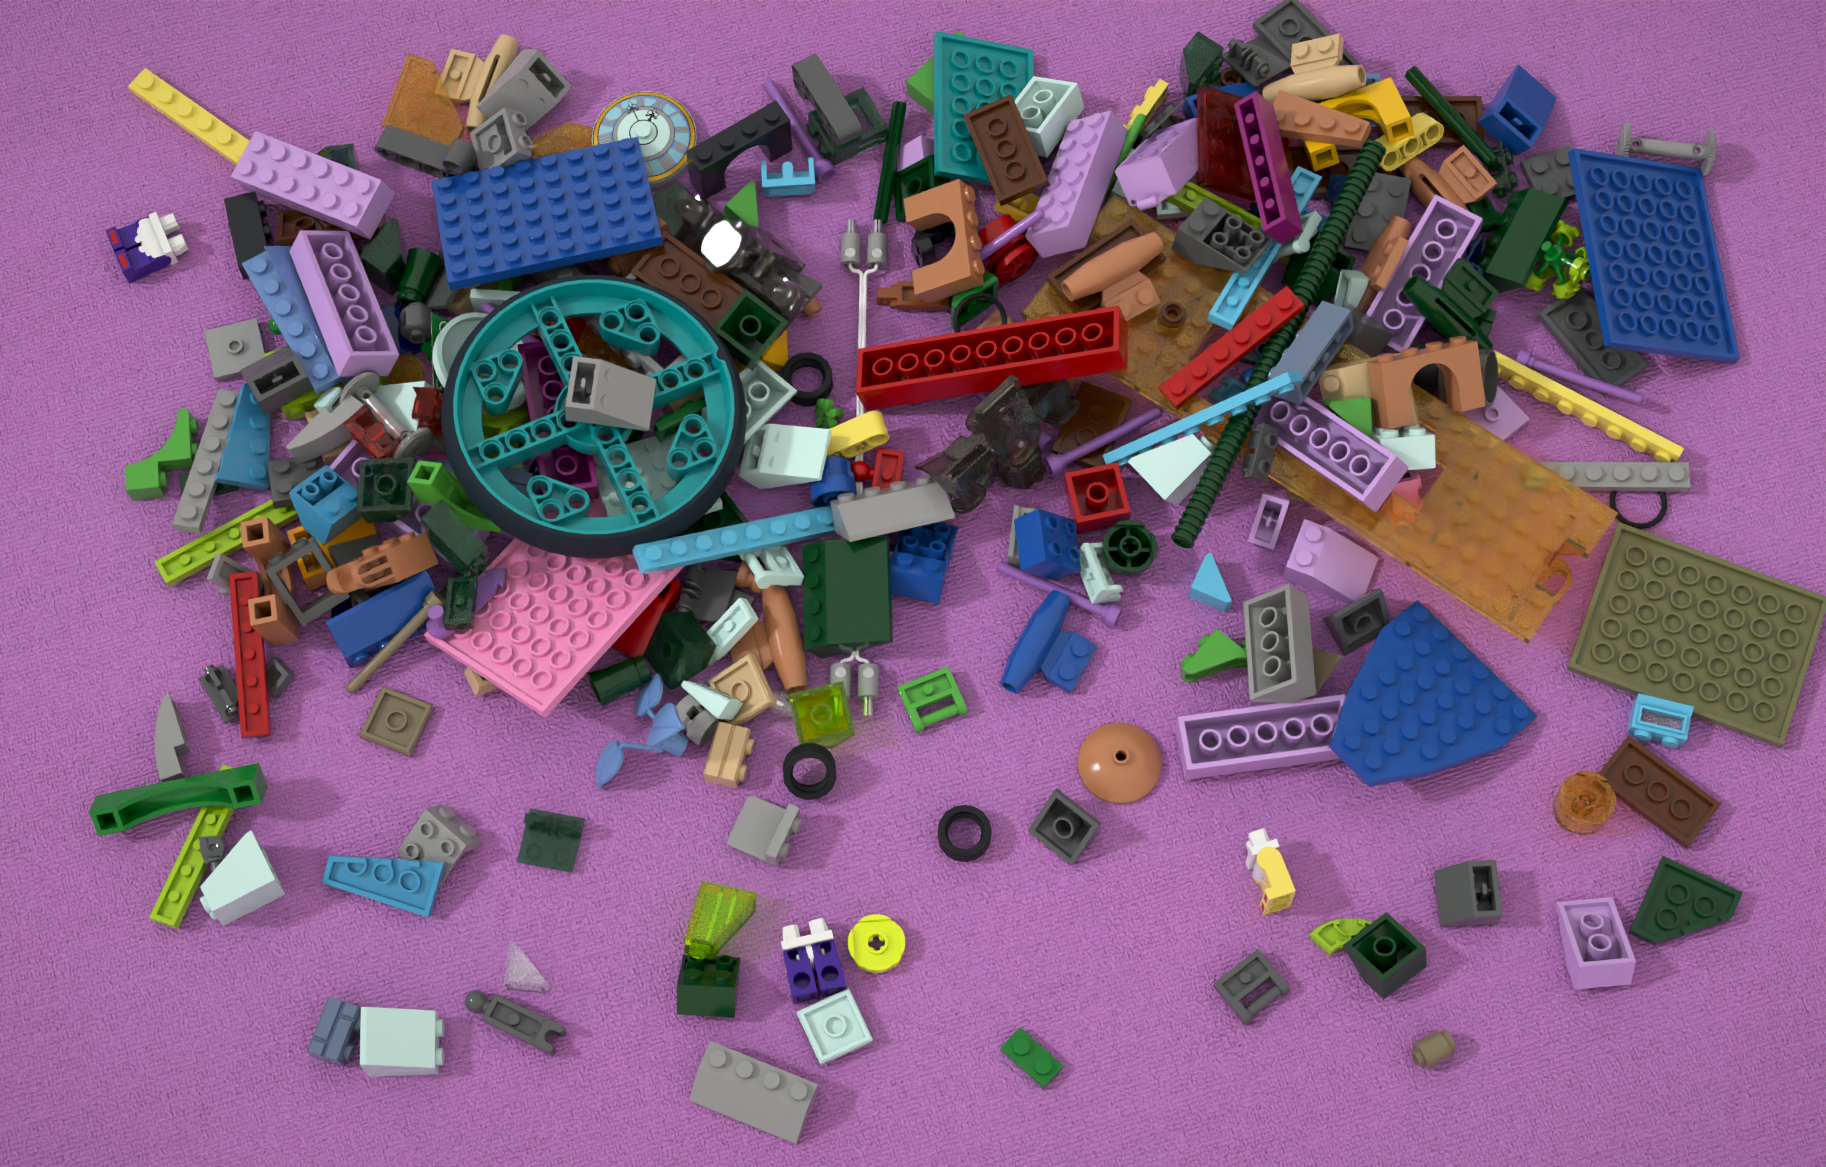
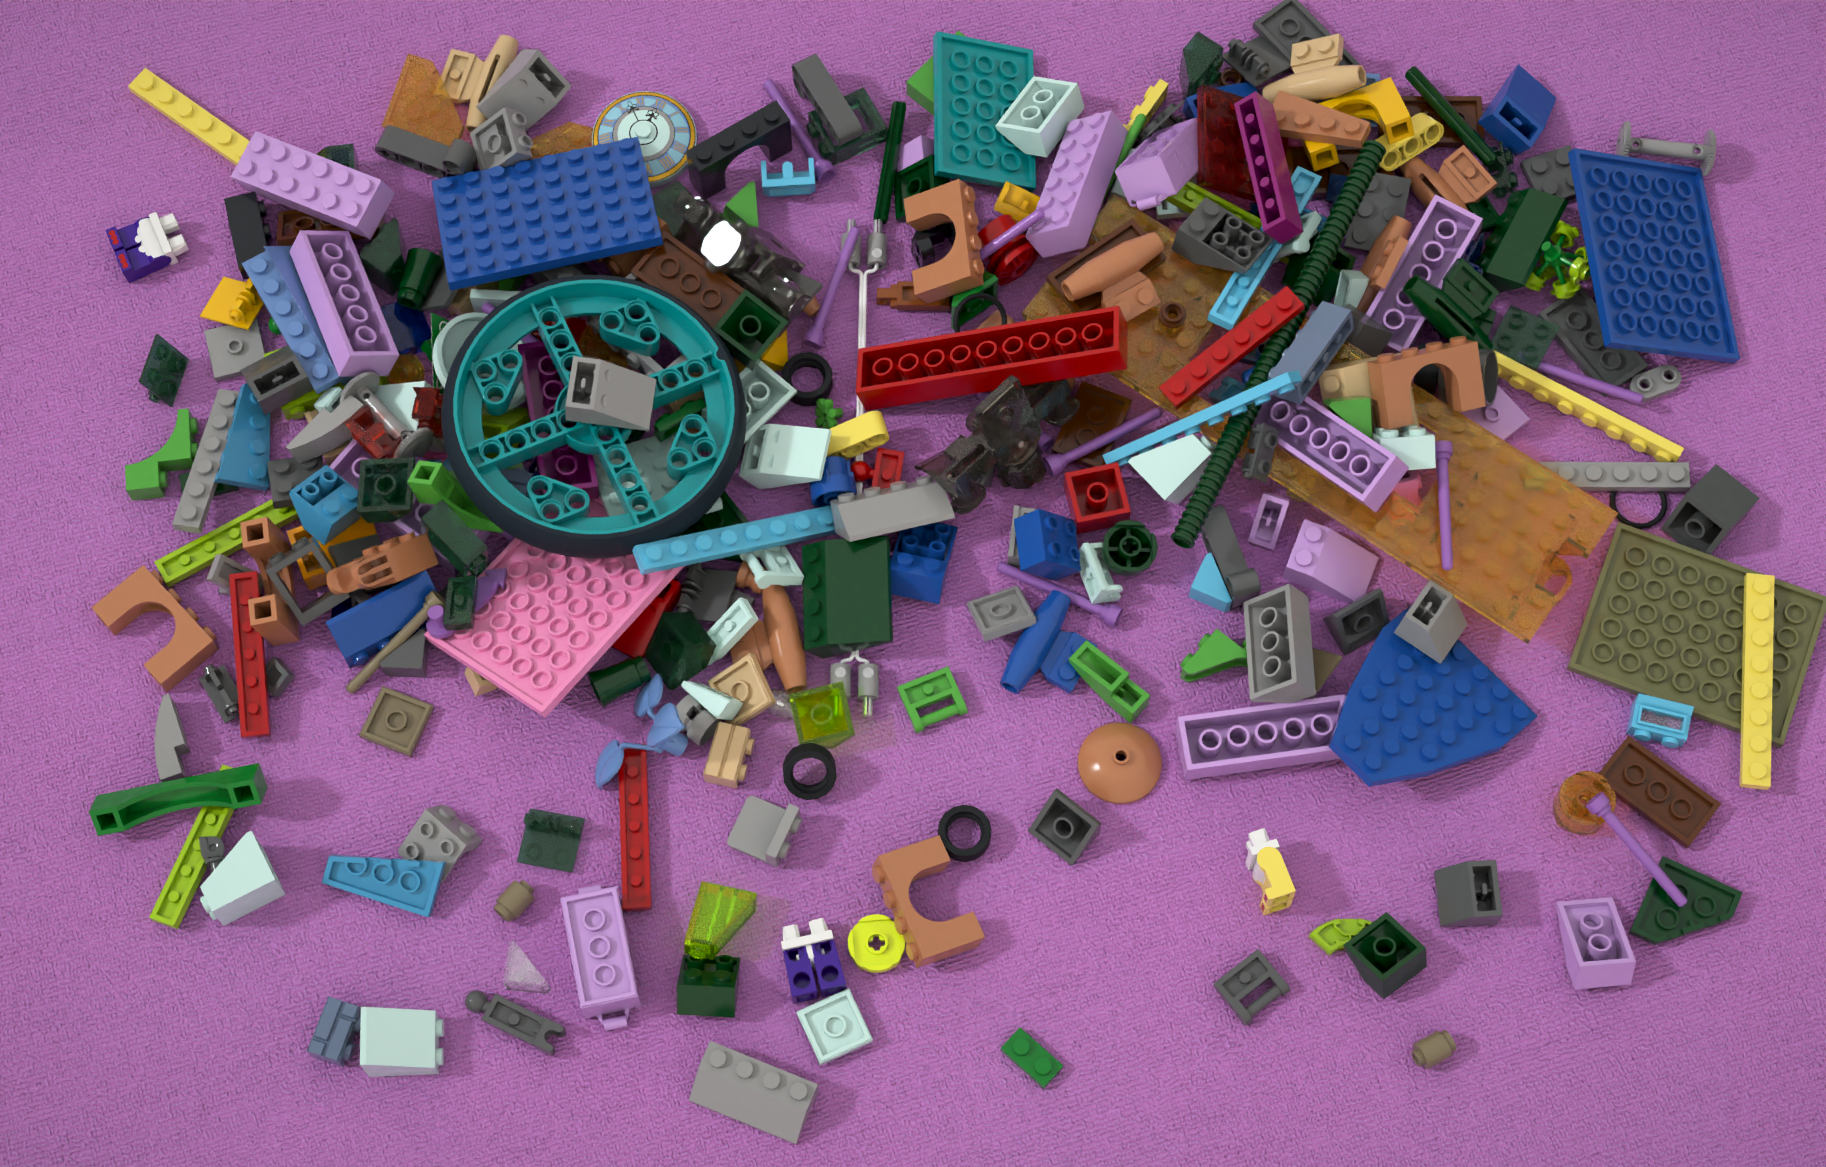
(142, 594): none -> nougat arch
(163, 371): none -> clear green hinge
(233, 304): none -> yellow hinge
(409, 658): none -> dark grey slope
(416, 322): dark grey head -> none
(514, 900): none -> dark tan brick
(600, 954): none -> lavender container
(634, 831): none -> red plate
(814, 335): none -> medium lavender piece
(925, 939): none -> nougat arch
(1001, 613): none -> light grey plate
(1006, 150): reddish brown plate -> none
(1109, 681): none -> bright green slope
(1222, 543): none -> dark grey beam
(1433, 622): none -> light grey slope
(1443, 452): none -> medium lavender piece
(1524, 337): none -> clear green hinge
(1600, 806): none -> medium lavender piece
(1656, 382): none -> light grey plate
(1710, 511): none -> dark grey slope
(1757, 681): none -> light yellow plate

